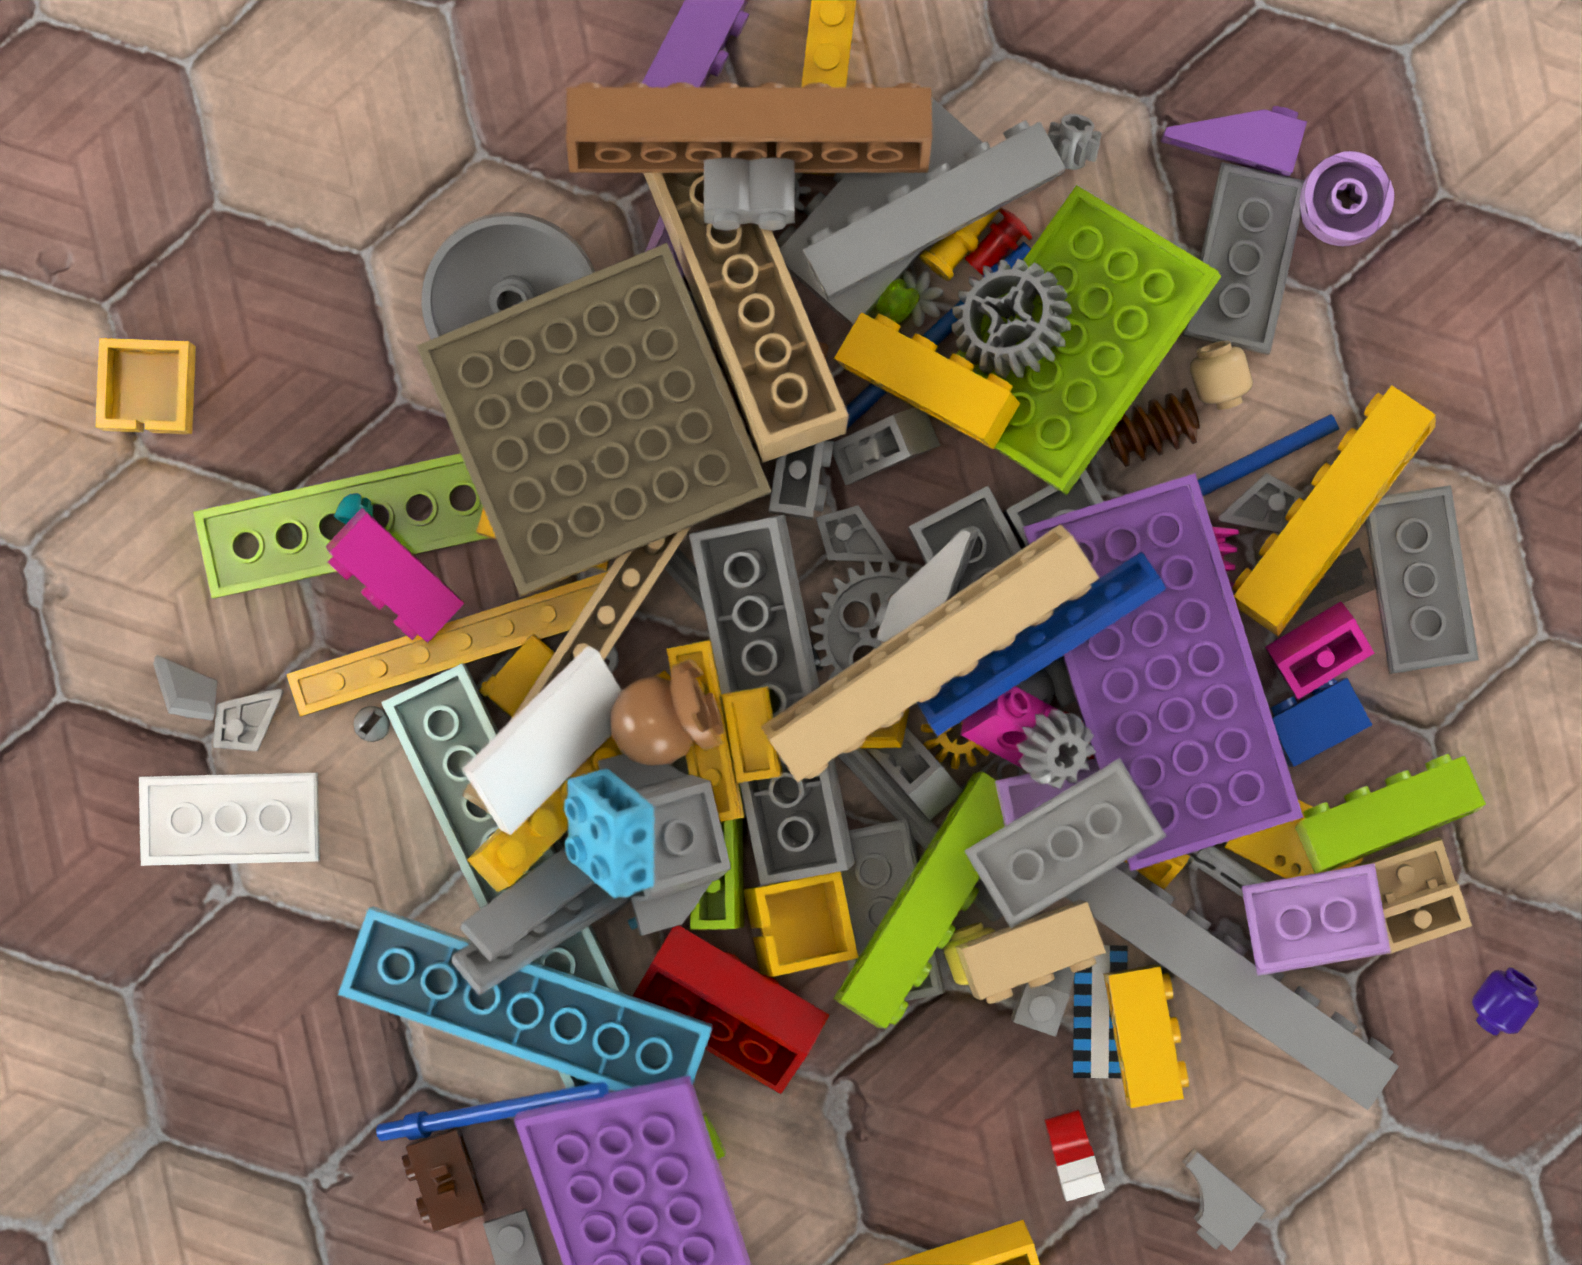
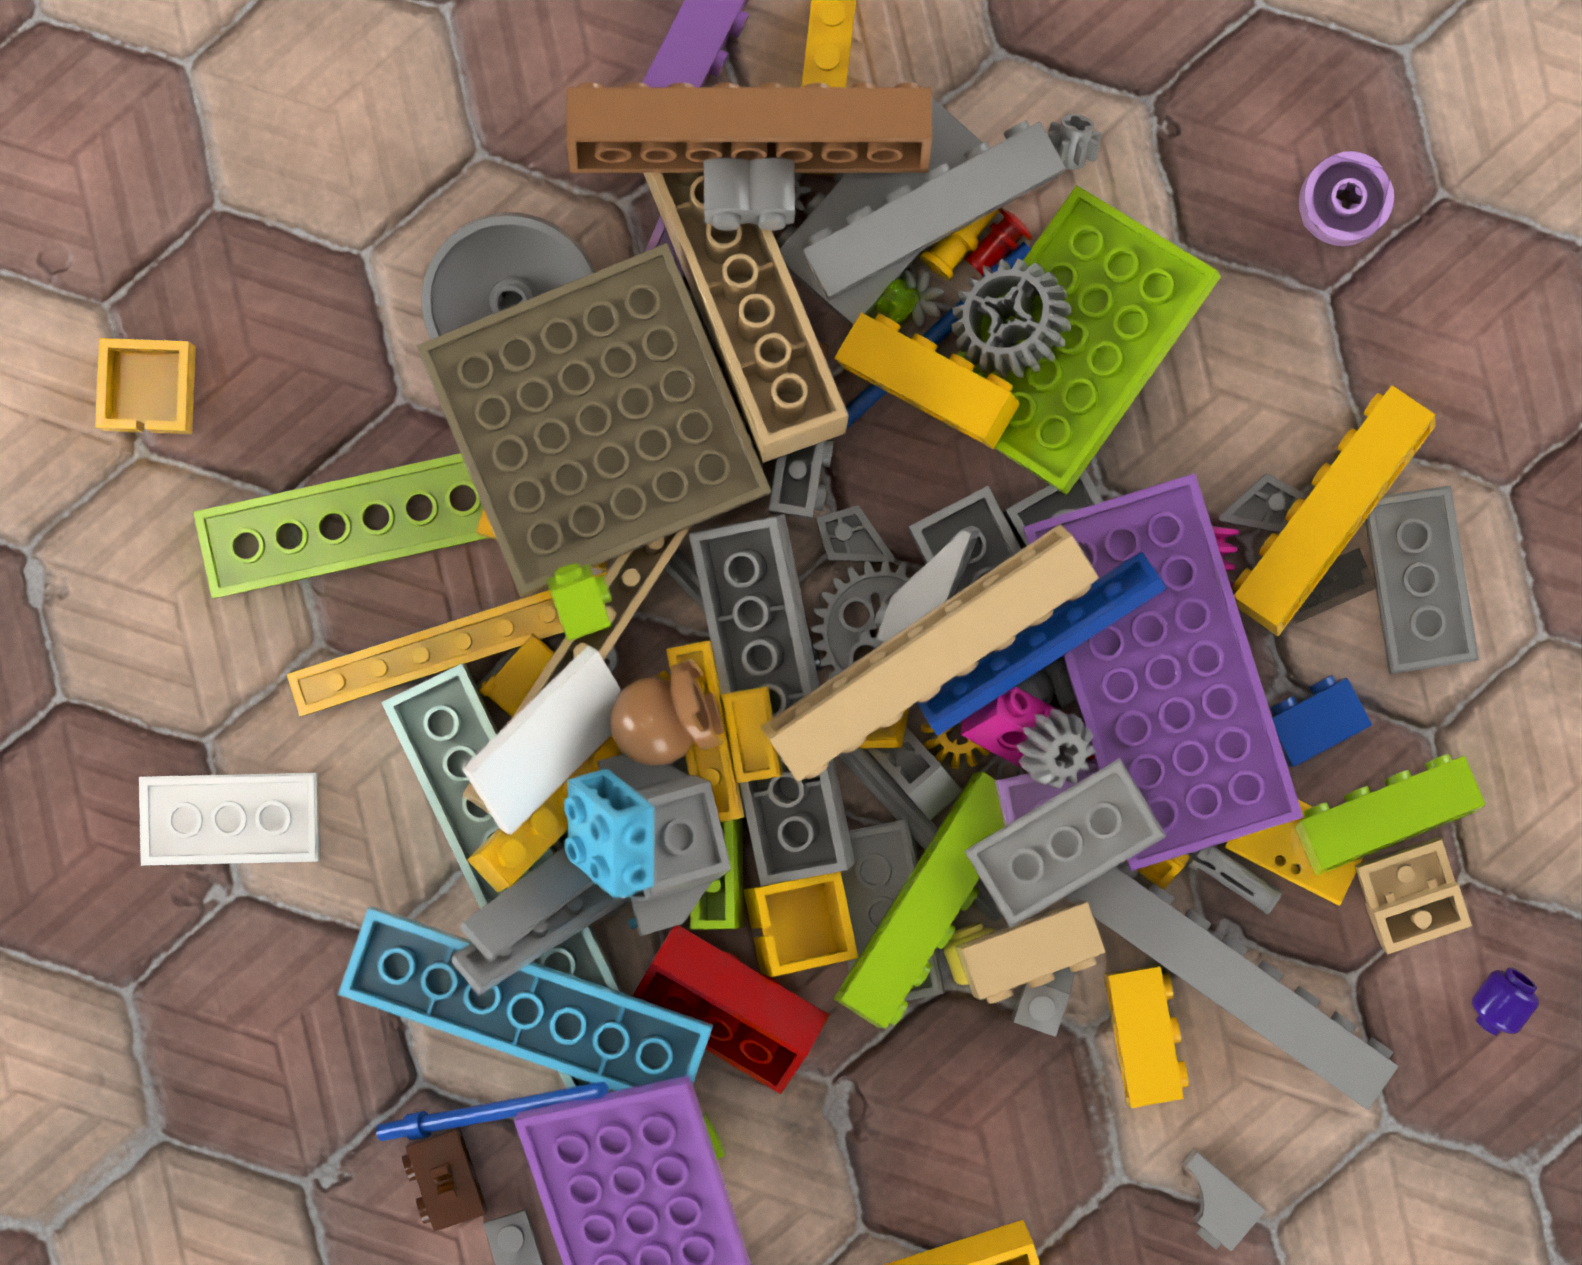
(186, 690): light grey piece -> none
(245, 720): light grey piece -> none
(351, 505): teal hinge -> none
(378, 731): light grey hinge -> none
(392, 576): dark pink brick -> none
(579, 600): none -> lime brick
(884, 445): light grey arch -> none
(1073, 1156): leg -> none
(1093, 1030): sticker -> none
(1155, 427): reddish brown piece -> none
(1221, 374): tan head -> none
(1251, 139): medium lavender slope -> none
(1251, 247): light grey tile -> none
(1267, 454): blue bar -> none
(1316, 919): lavender tile -> none
(1319, 650): dark pink brick -> none

